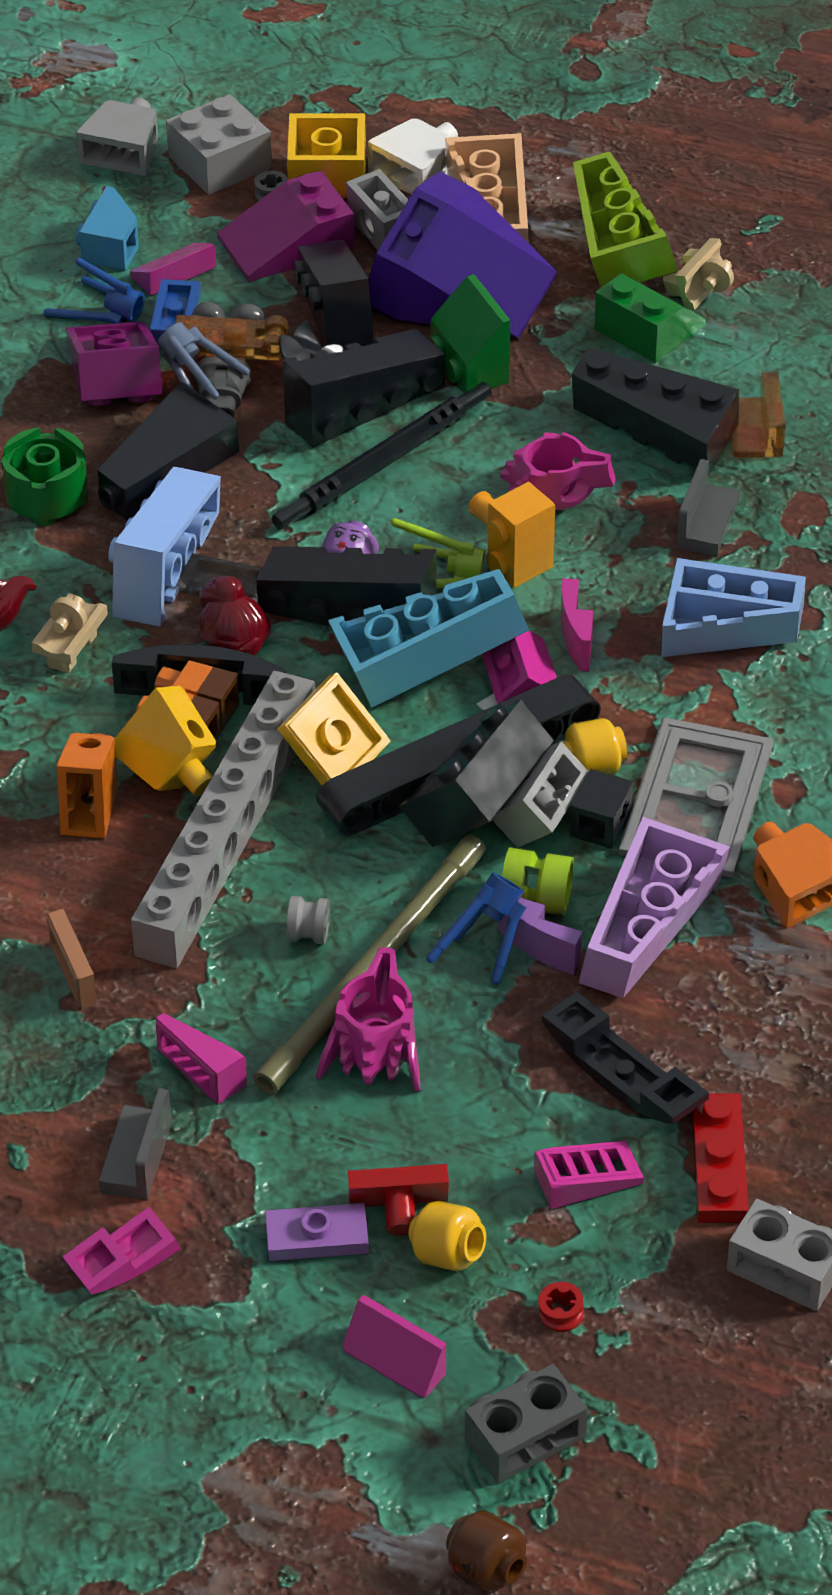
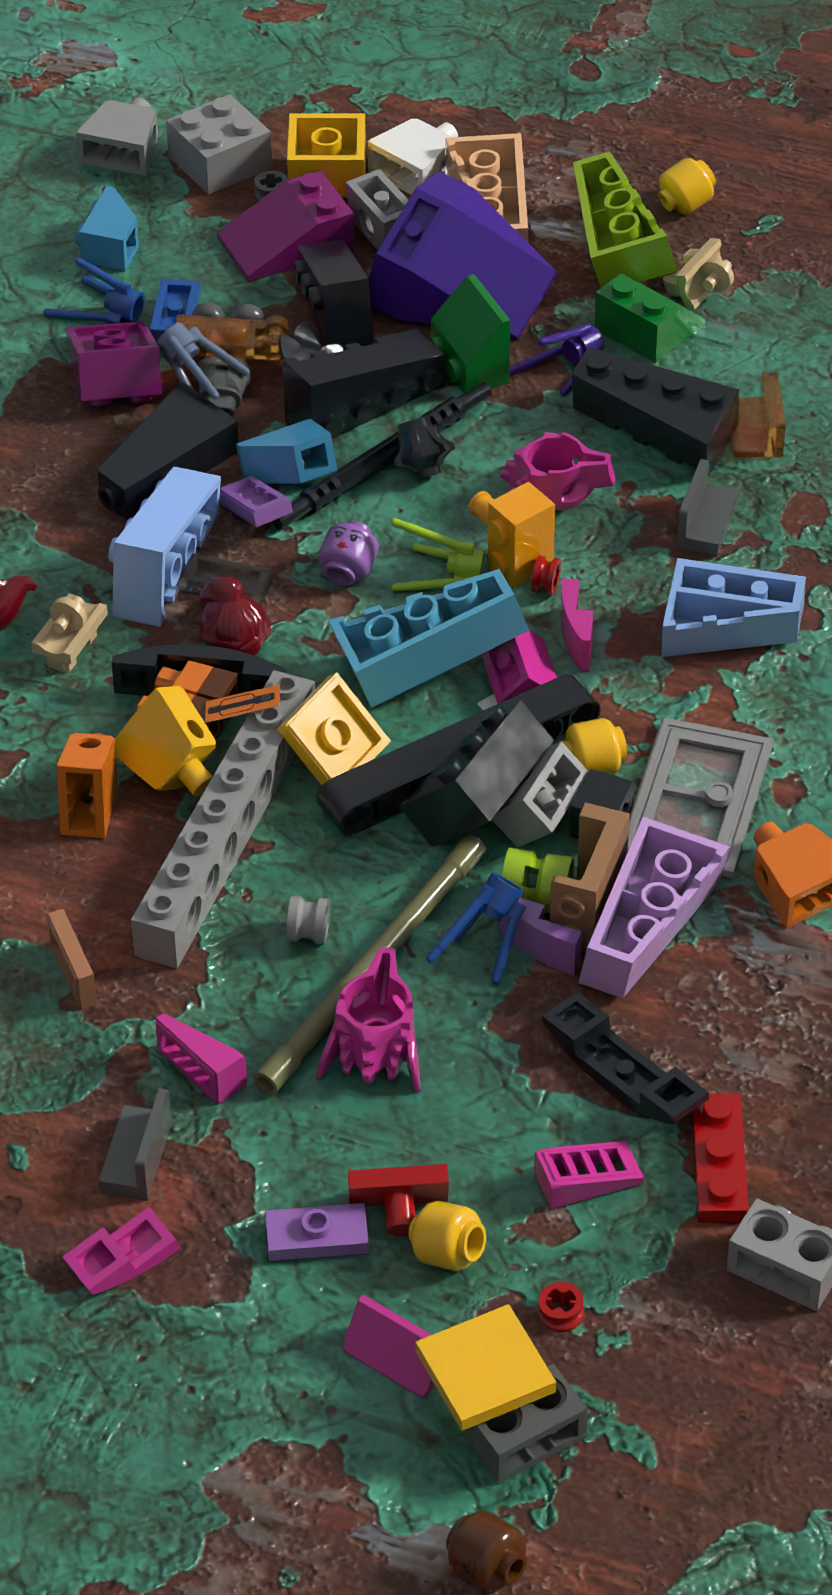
(44, 474): green brick -> none
(176, 266): dark pink slope -> none
(242, 703): none -> orange sticker
(254, 501): none -> medium lavender plate
(288, 454): none -> dark azure slope
(325, 585): black wedge -> none
(421, 448): none -> black rock
(485, 1367): none -> yellow tile
(545, 575): none -> red bush
(574, 347): none -> dark purple plant
(600, 858): none -> medium nougat panel
(686, 186): none -> yellow head

